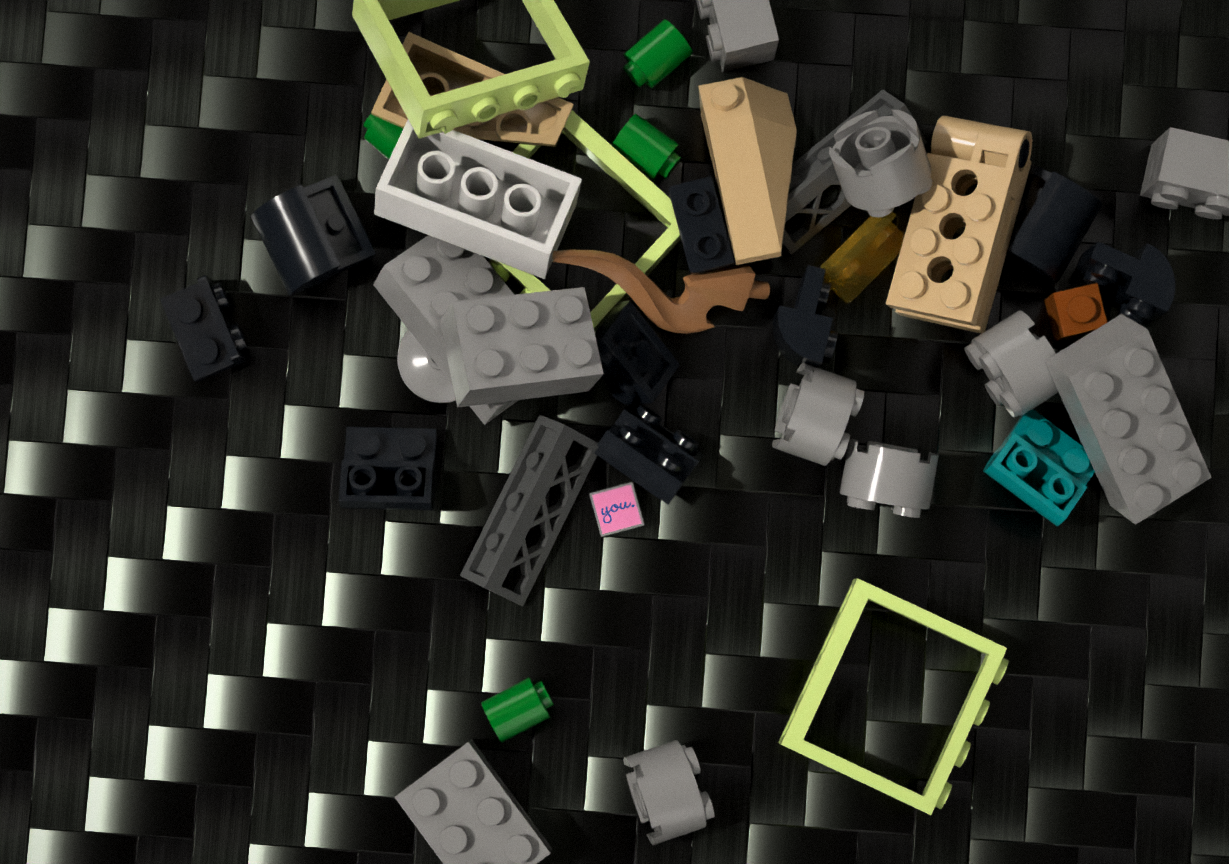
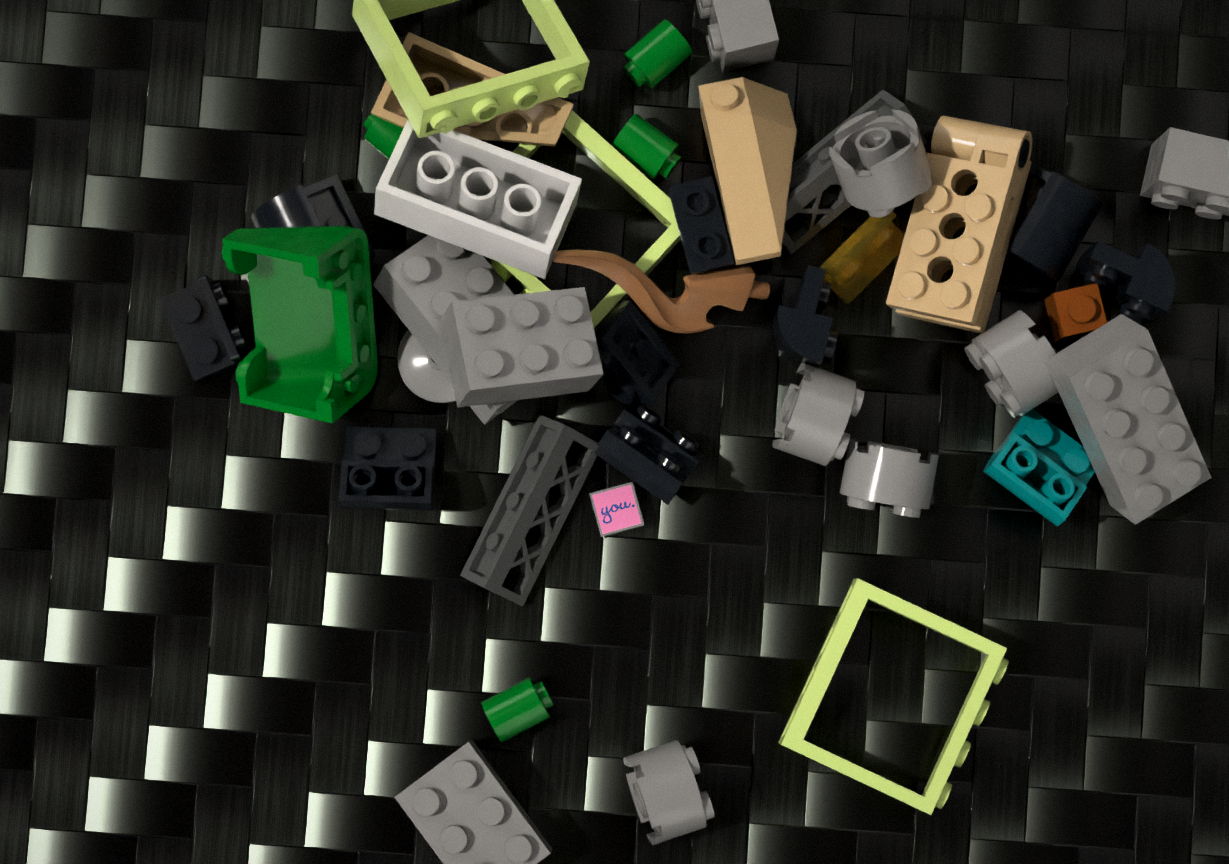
(308, 318): none -> green windscreen

